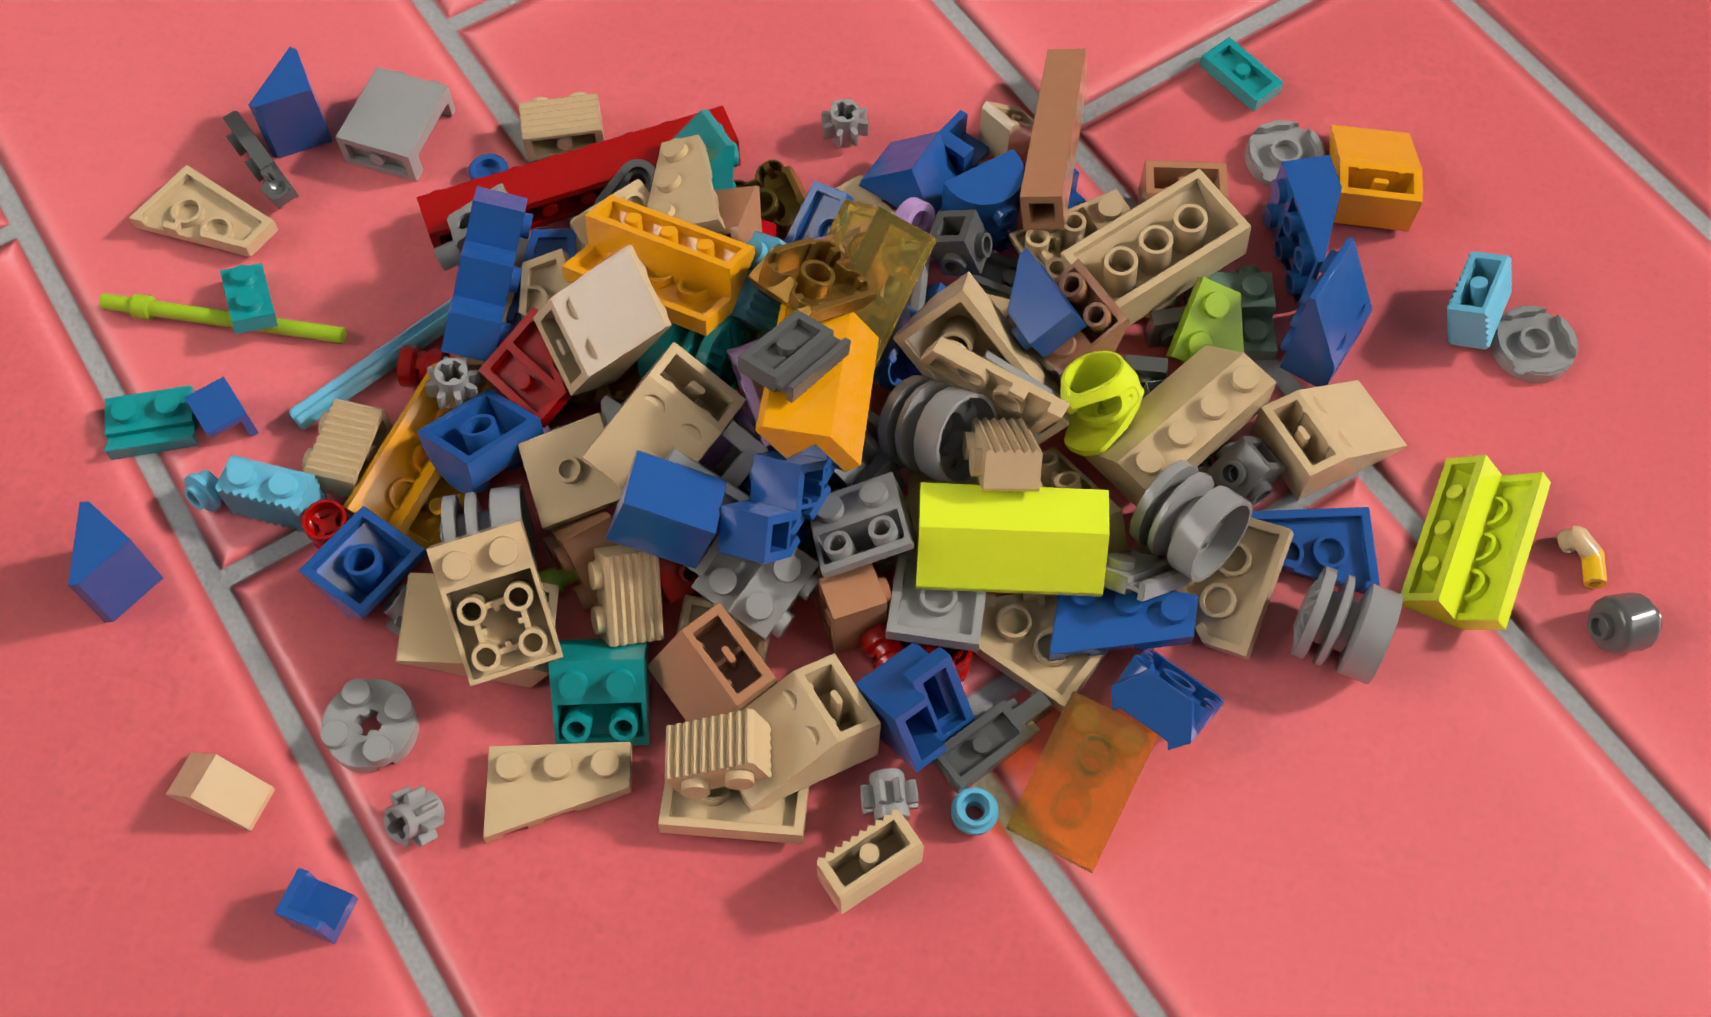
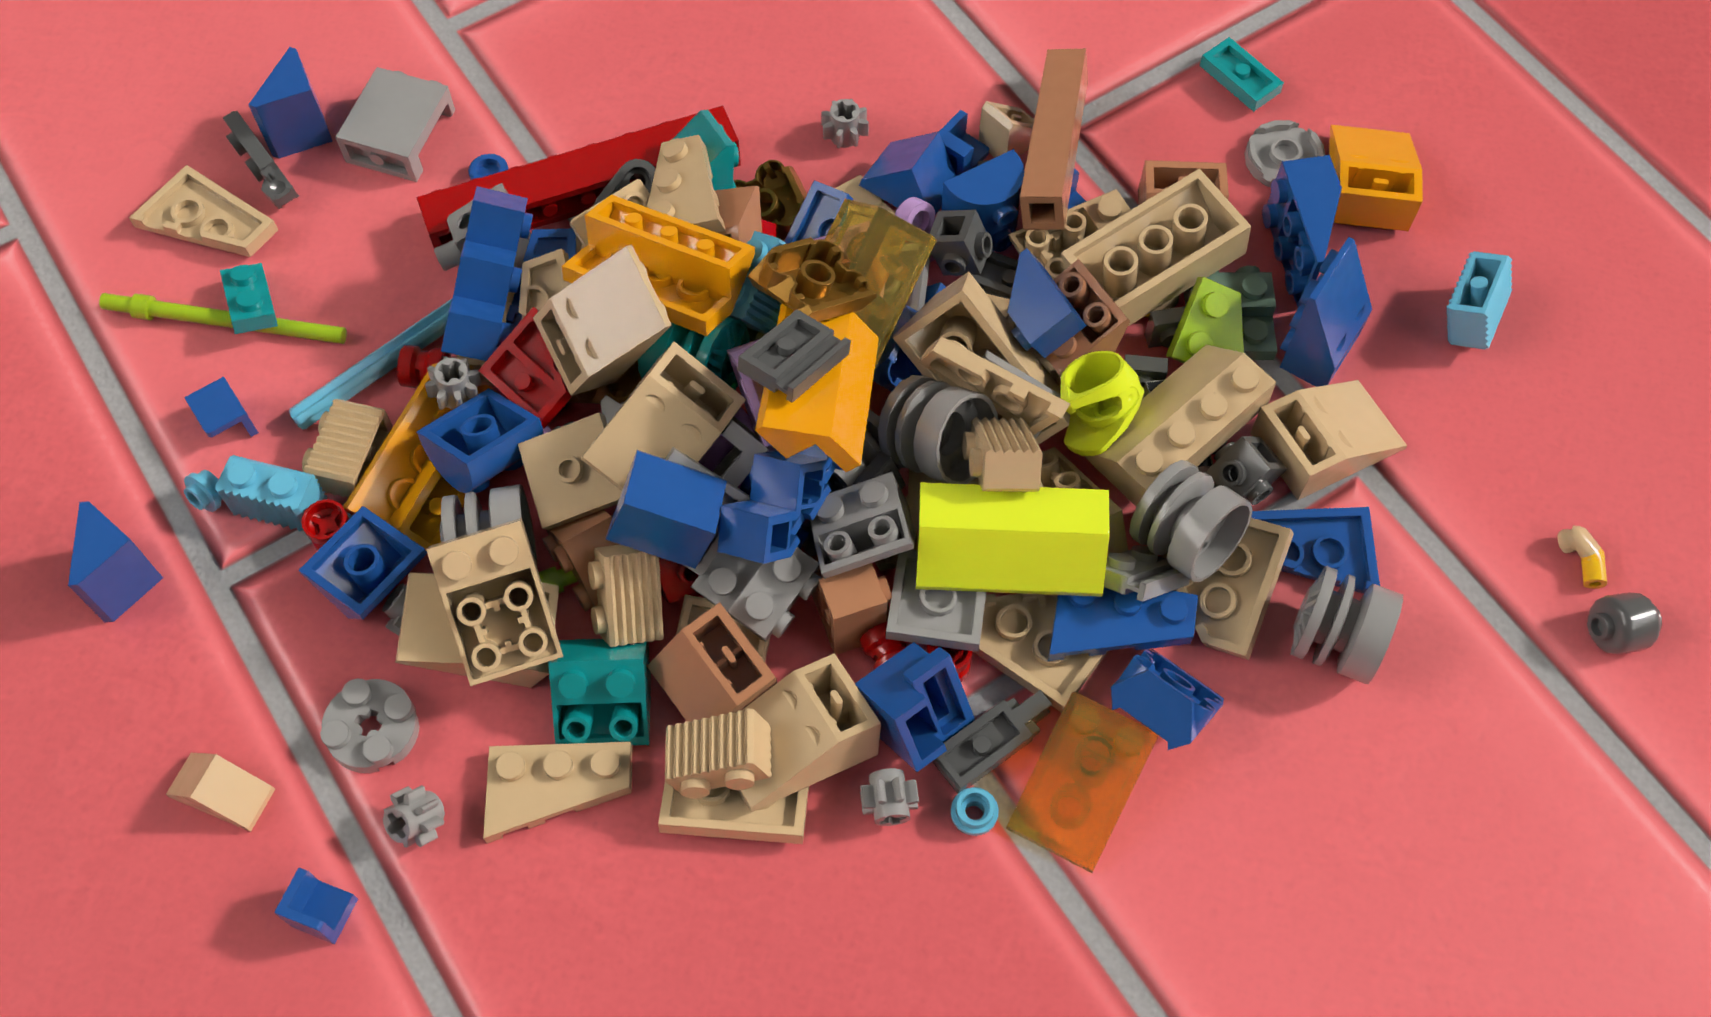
(149, 423): teal plate -> none
(560, 124): tan brick -> none
(869, 861): tan brick -> none
(1475, 544): neon yellow slope -> none
(1534, 344): light grey tile -> none

